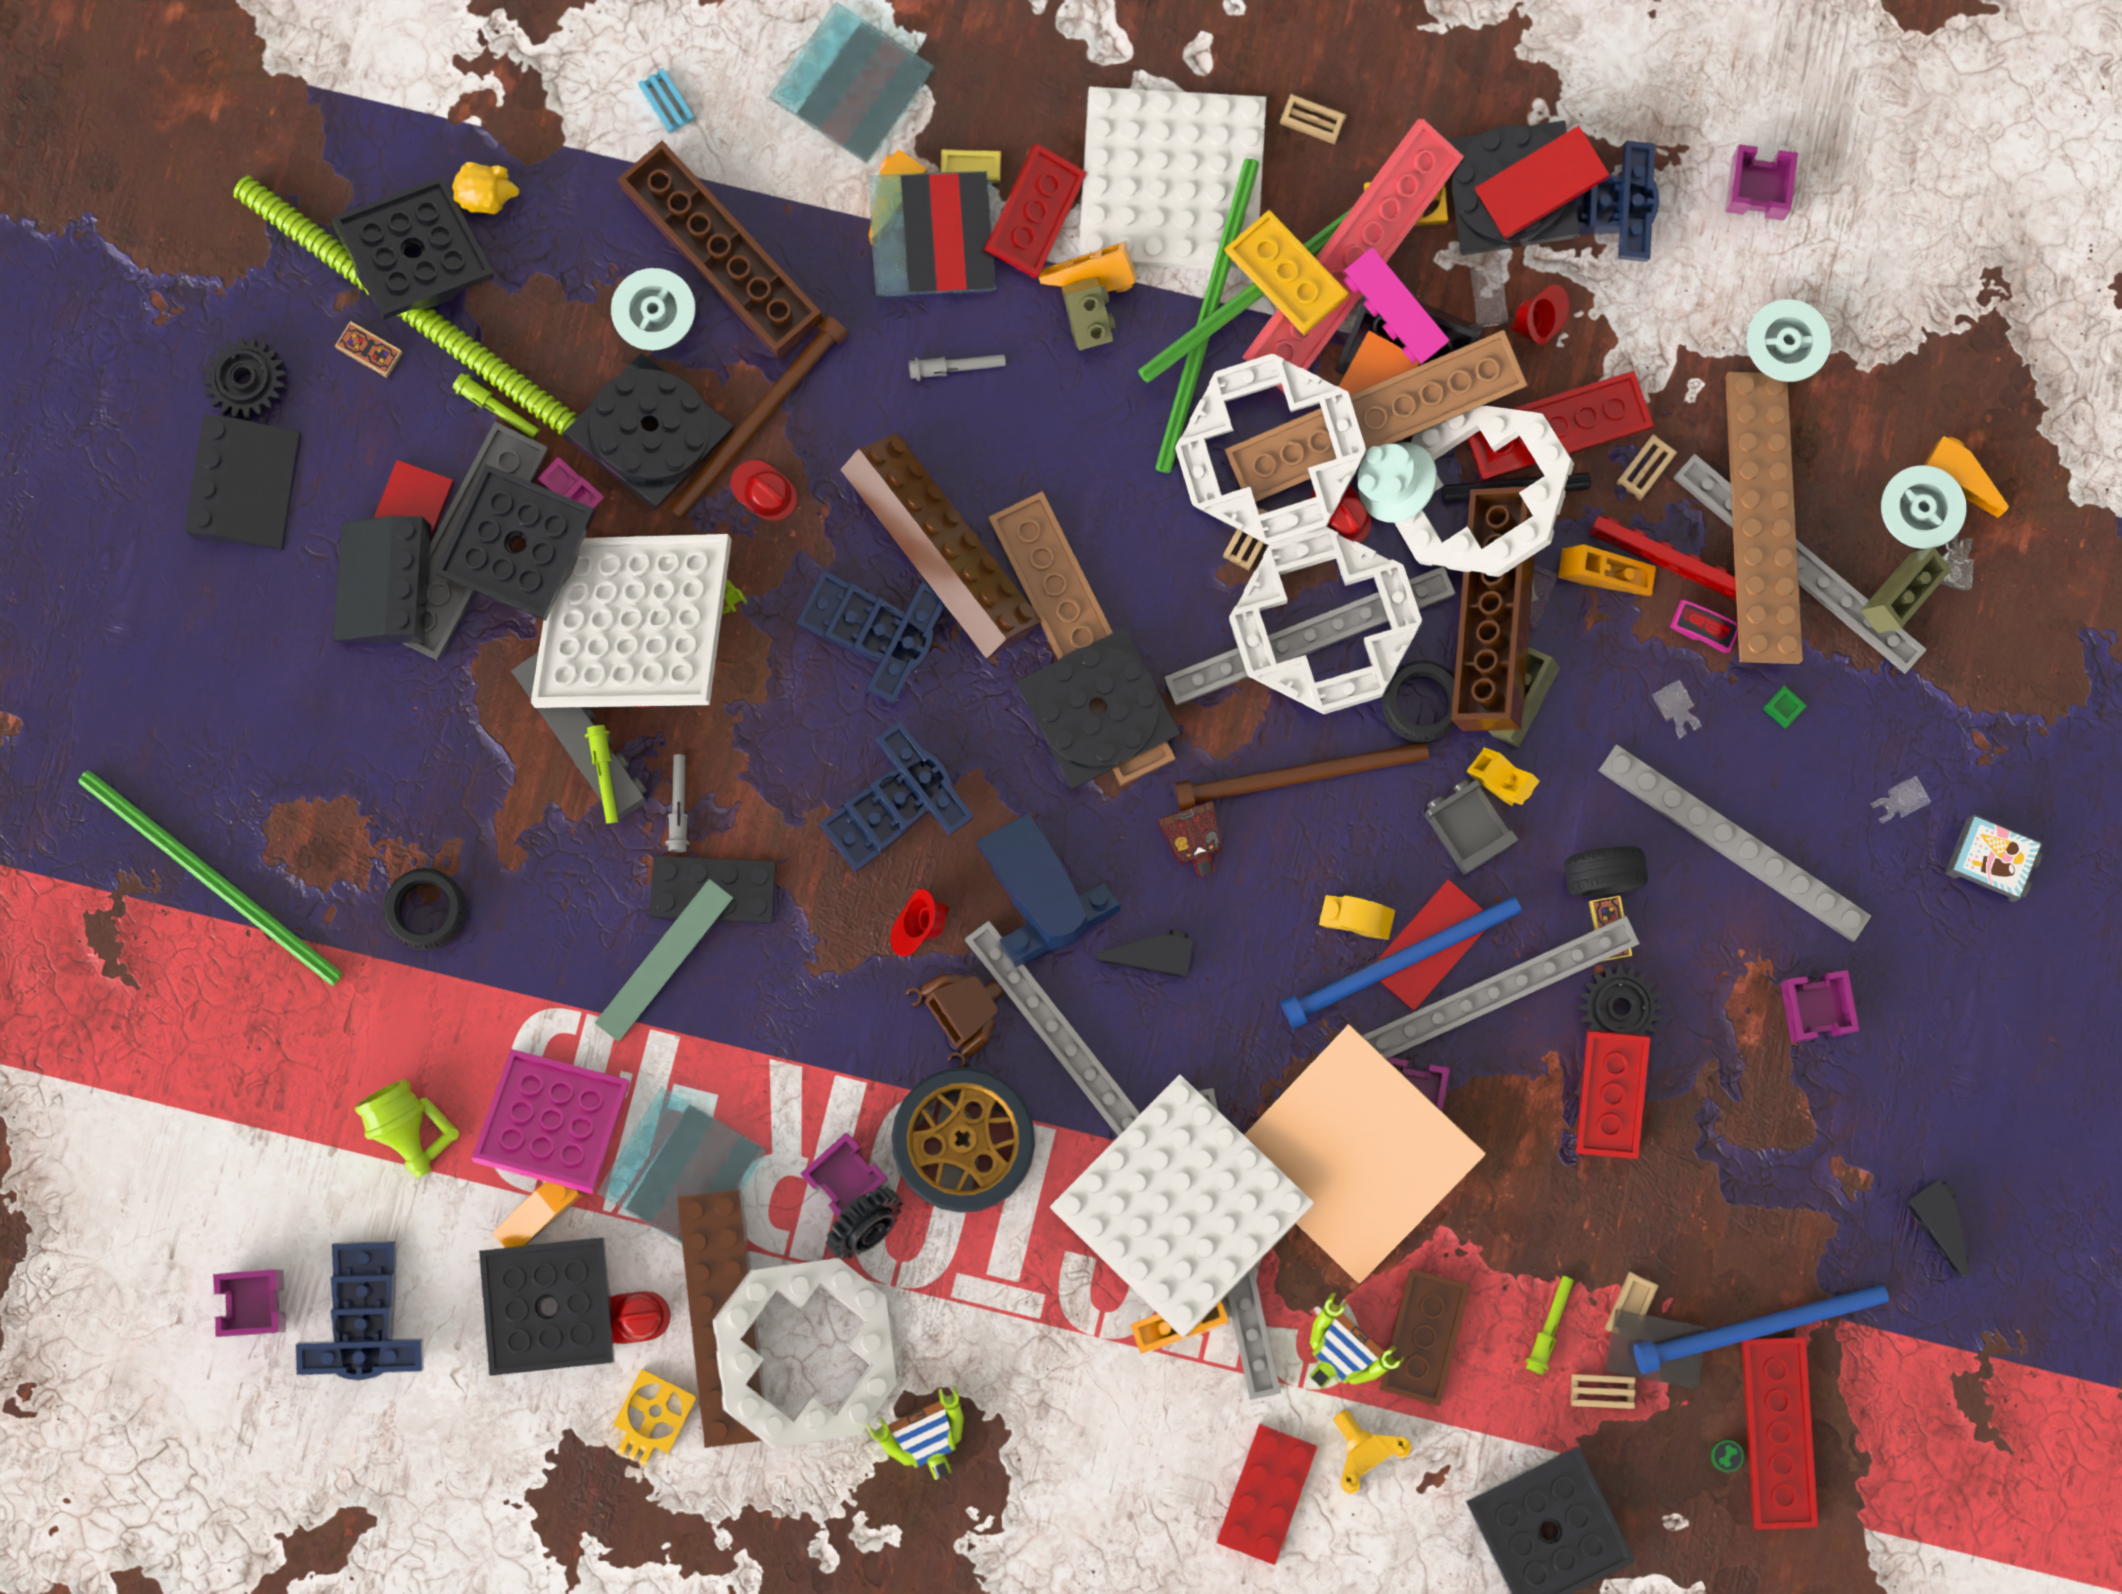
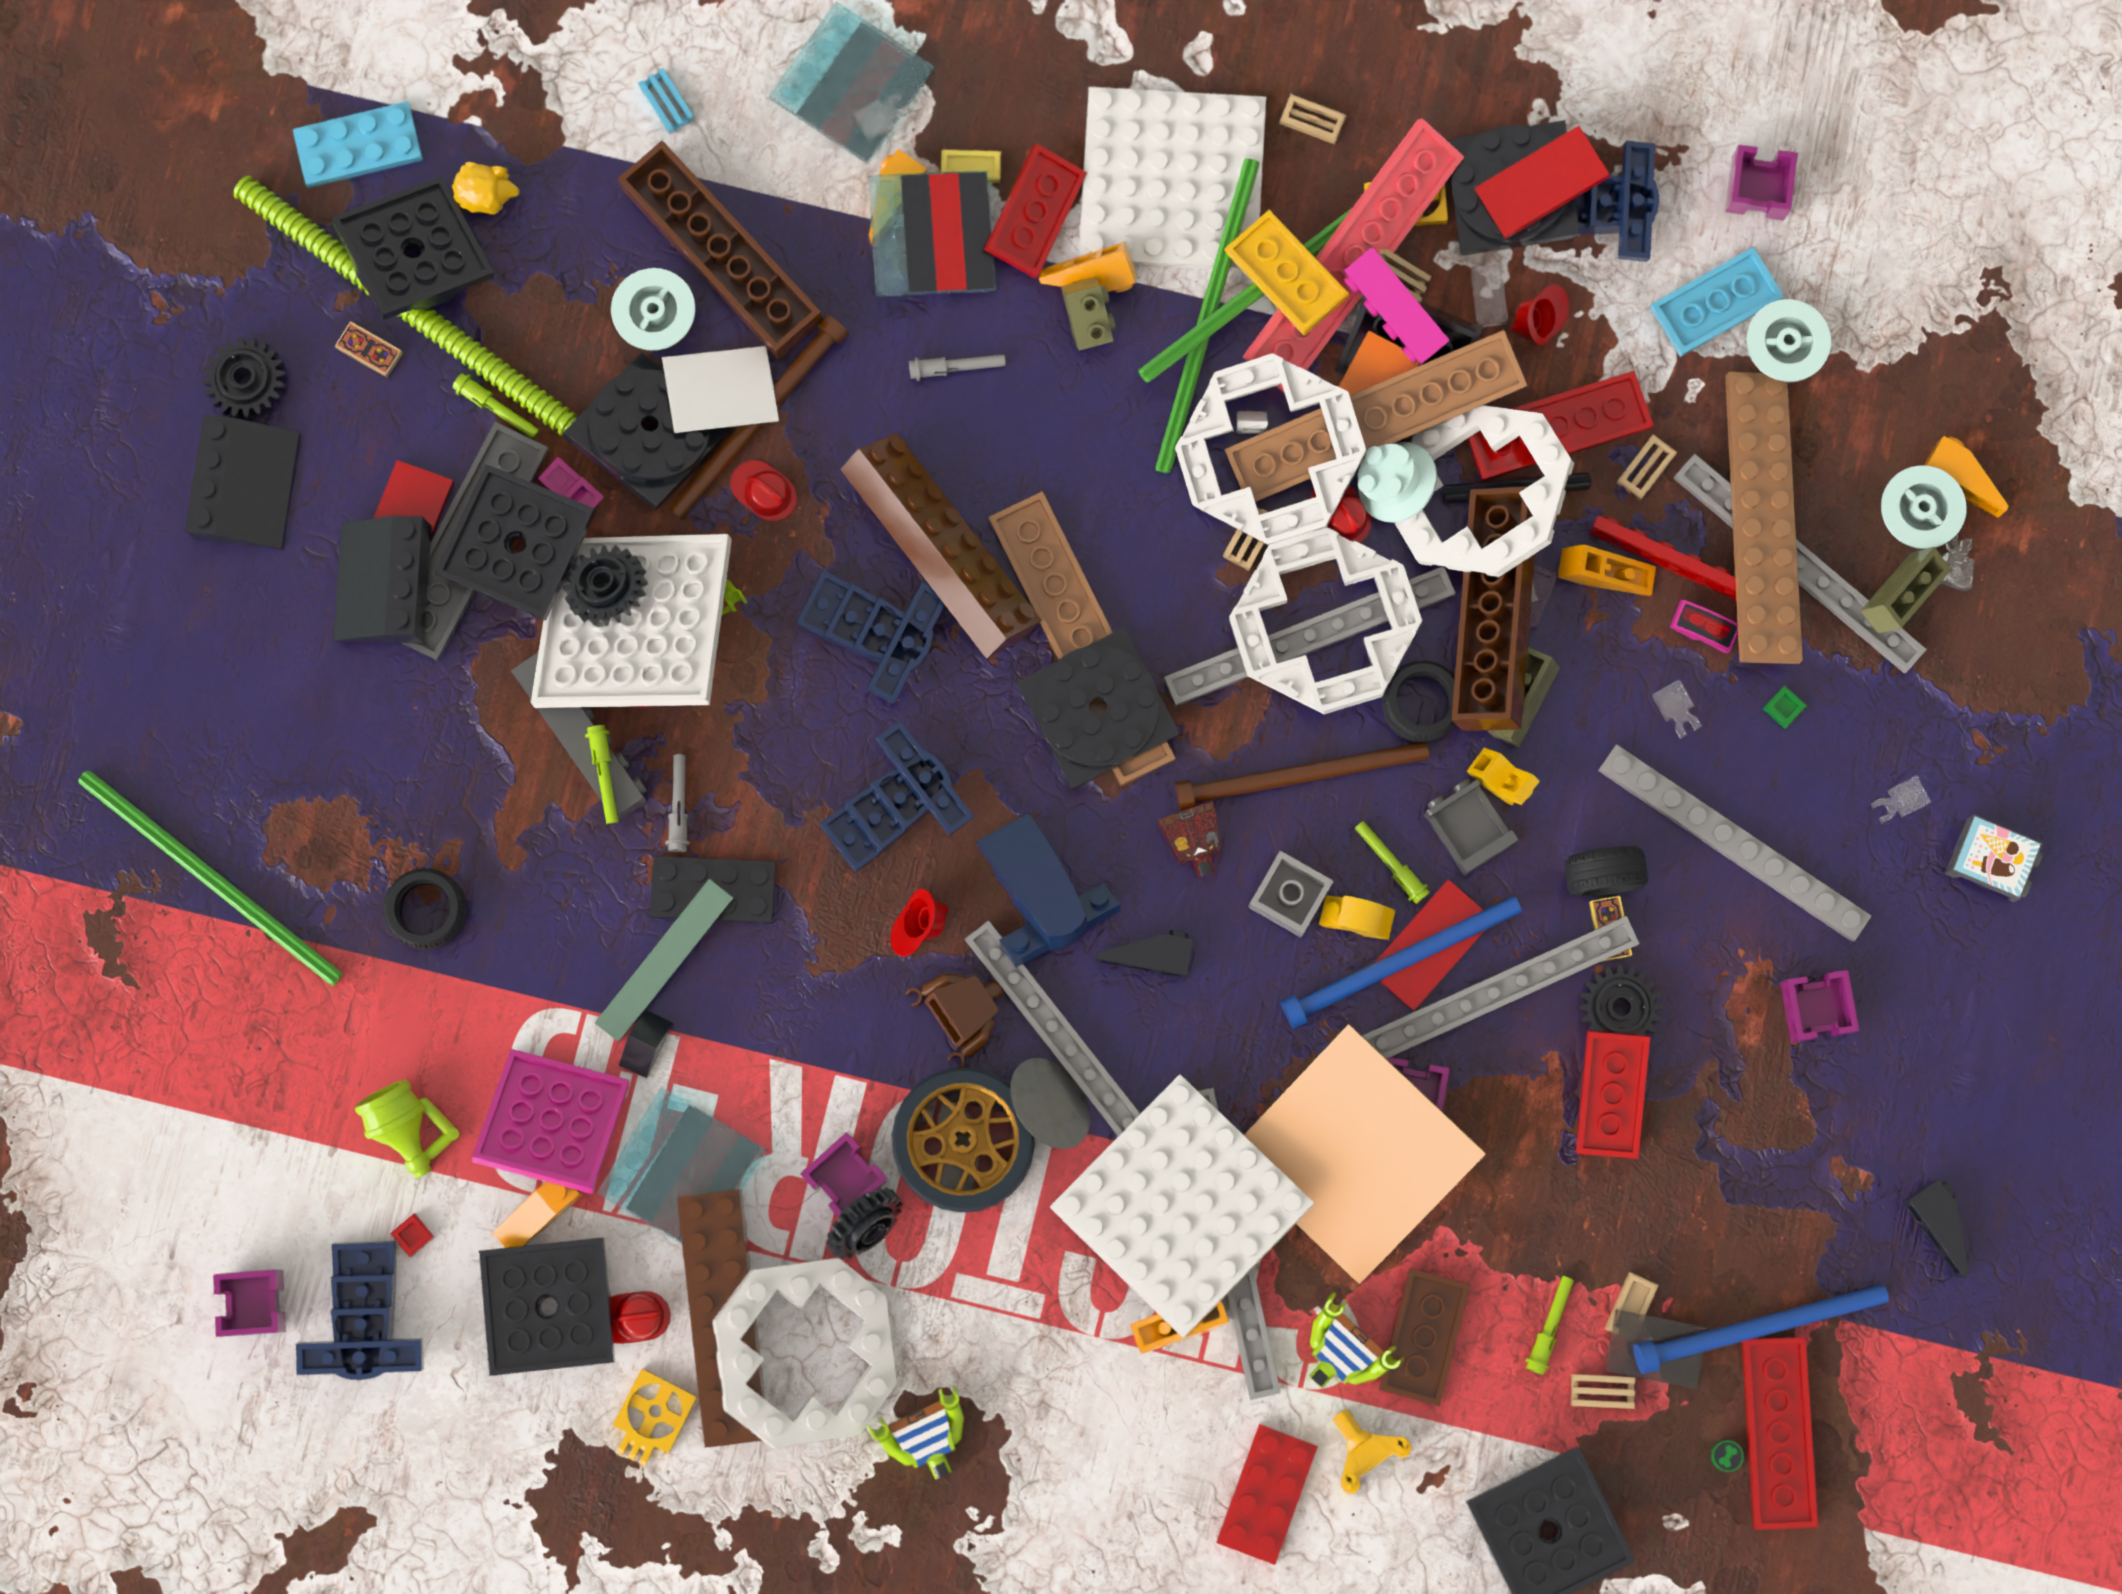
(357, 144): none -> medium azure plate
(412, 1235): none -> red tile
(625, 584): none -> black gear
(645, 1043): none -> black slope
(720, 389): none -> white sticker
(877, 118): none -> clear plate
(1050, 1103): none -> flat silver sticker
(1251, 422): none -> white slope
(1290, 894): none -> light grey brick
(1402, 874): none -> lime pin
(1421, 276): none -> tan tile
(1716, 301): none -> medium azure plate

